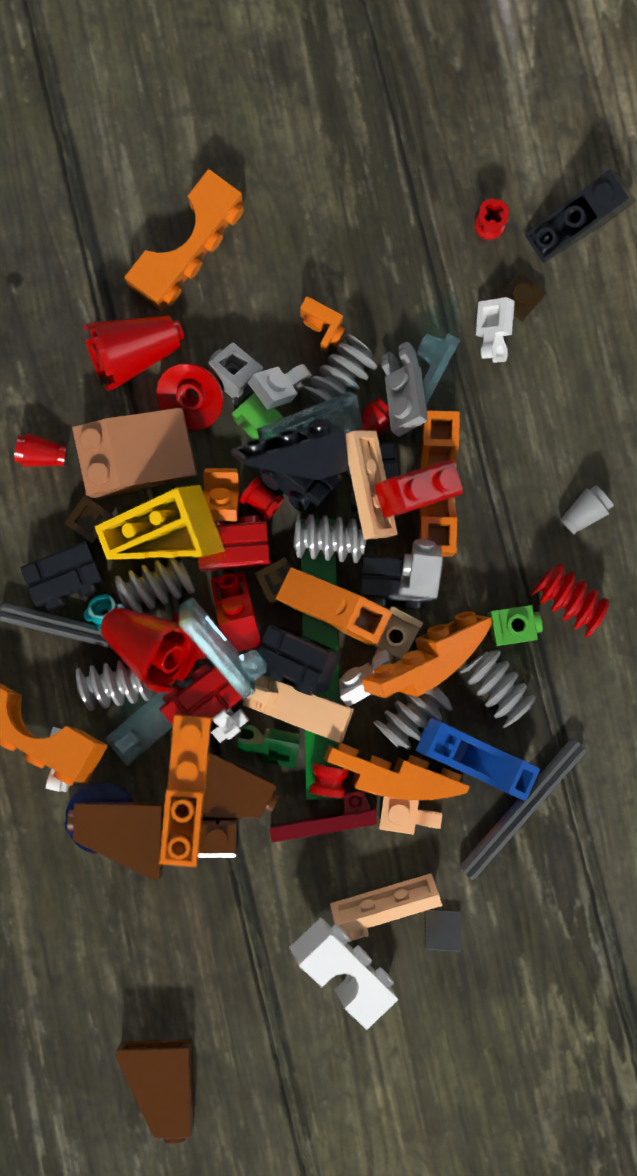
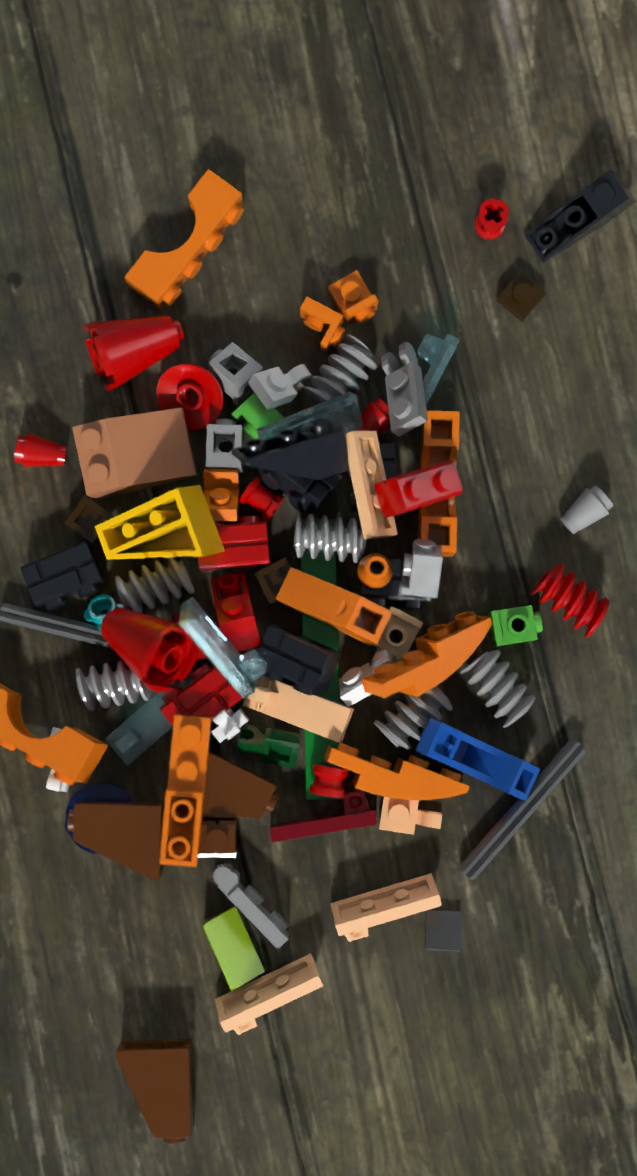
(223, 431): none -> light grey brick
(233, 947): none -> lime slope
(241, 1006): none -> light nougat hinge
(249, 903): none -> light grey hinge
(326, 953): white arch -> none
(353, 298): none -> orange bracket
(372, 580): none -> orange cone
(493, 323): white plate -> none

